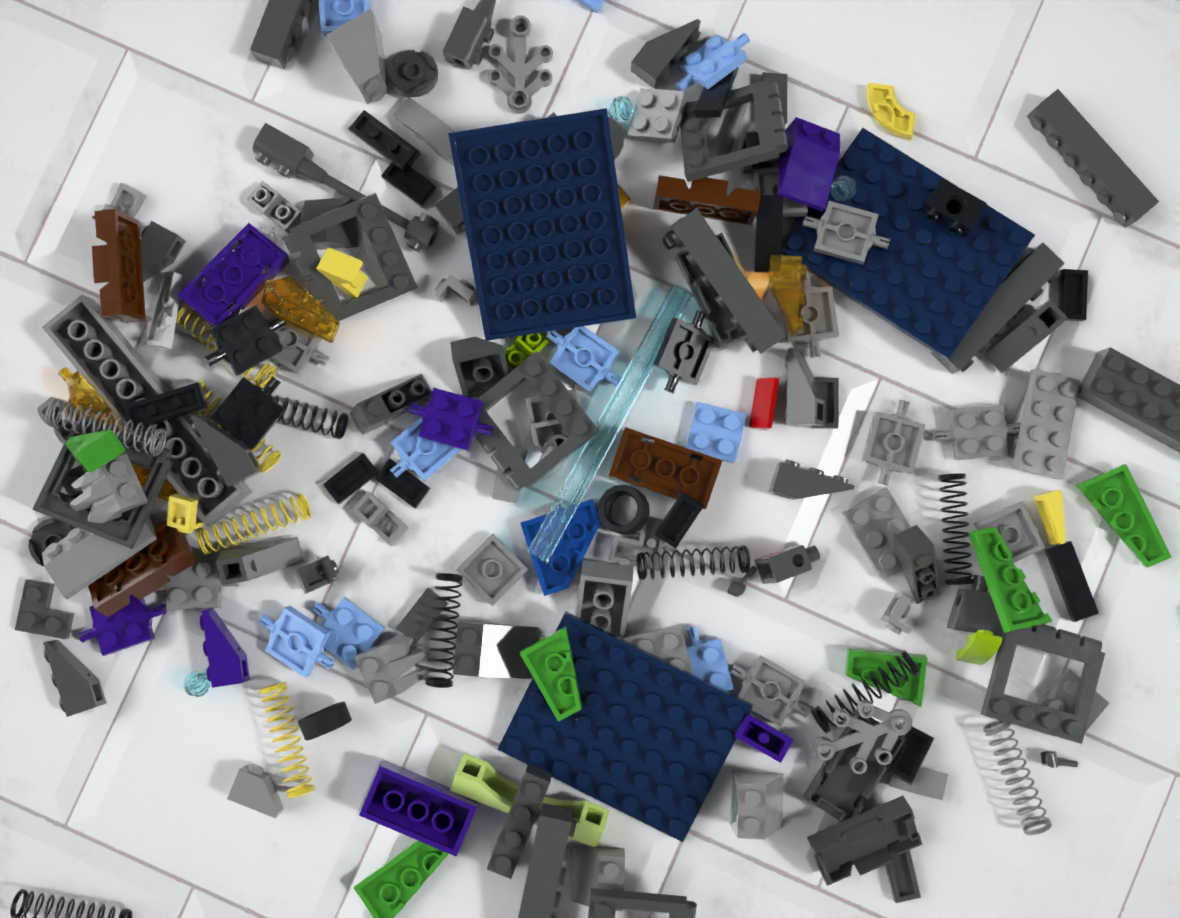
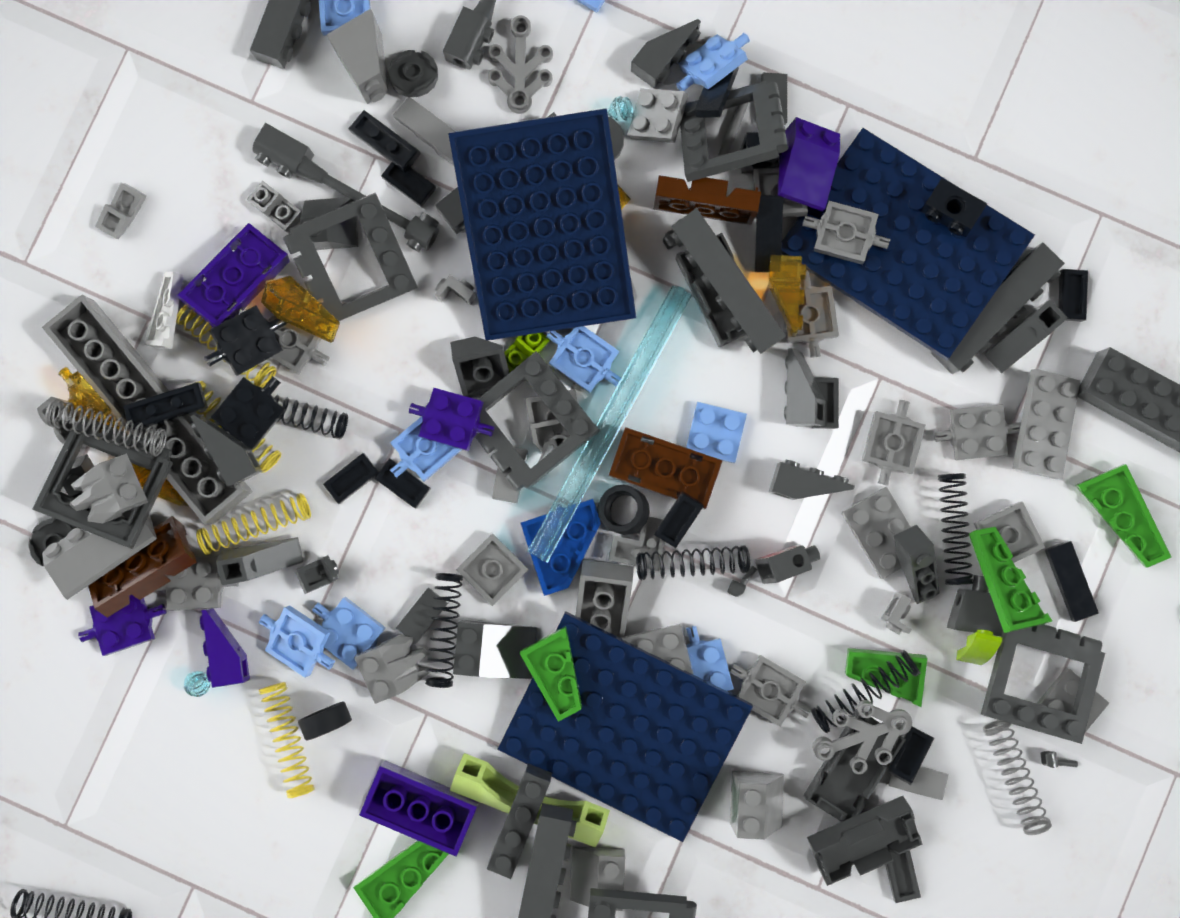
(36, 615): dark grey plate -> none
(75, 682): dark grey slope -> none
(95, 448): bright green slope -> none
(119, 265): reddish brown piece -> none
(158, 249): dark grey slope -> none
(183, 513): light yellow bracket -> none
(256, 791): light grey slope -> none
(343, 271): light yellow slope -> none
(380, 518): light grey slope -> none
(390, 404): dark grey slope -> none
(684, 351): black plate -> none
(764, 403): red slope -> none
(764, 737): dark purple slope -> none
(843, 188): clear light blue plate -> none
(889, 112): light yellow tile -> none
(1052, 516): light yellow slope -> none
(1092, 159): dark grey brick -> none

